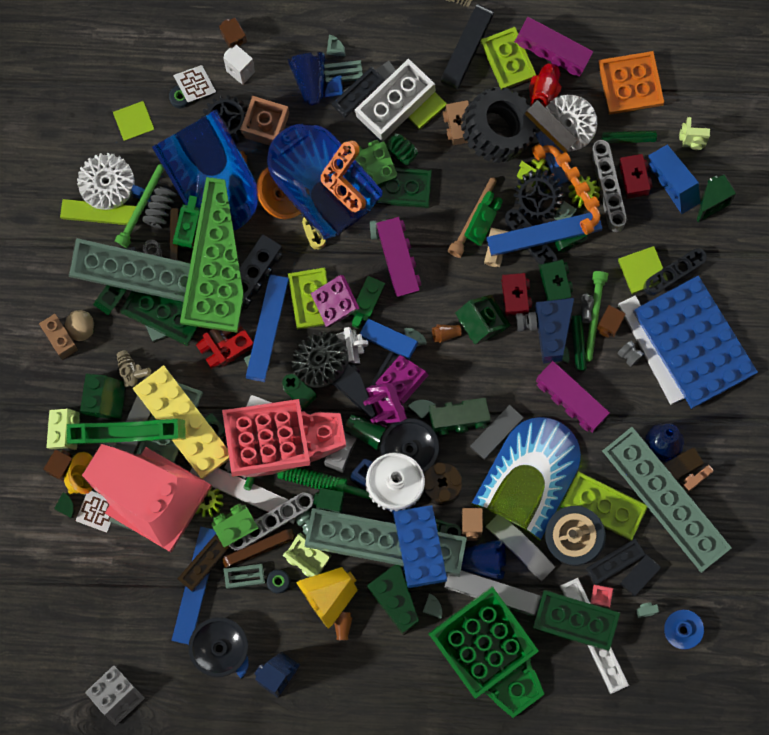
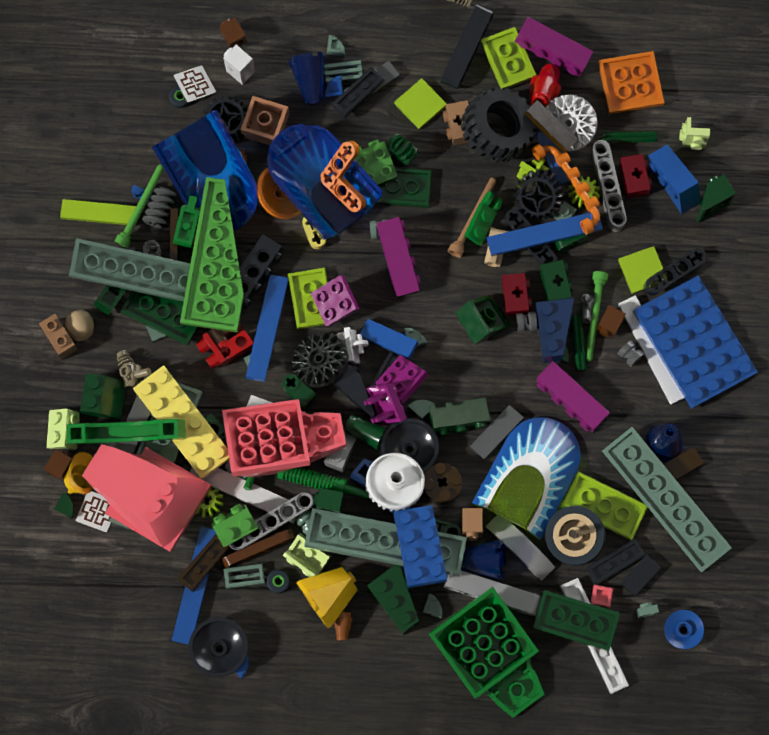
(103, 169): white wheel -> none
(114, 695): light grey bracket -> none
(133, 120): lime sticker -> none
(276, 673): dark blue wedge -> none
(367, 300): green hinge -> none
(395, 100): white brick -> none
(445, 332): dark orange cone -> none
(692, 481): nougat plate -> none

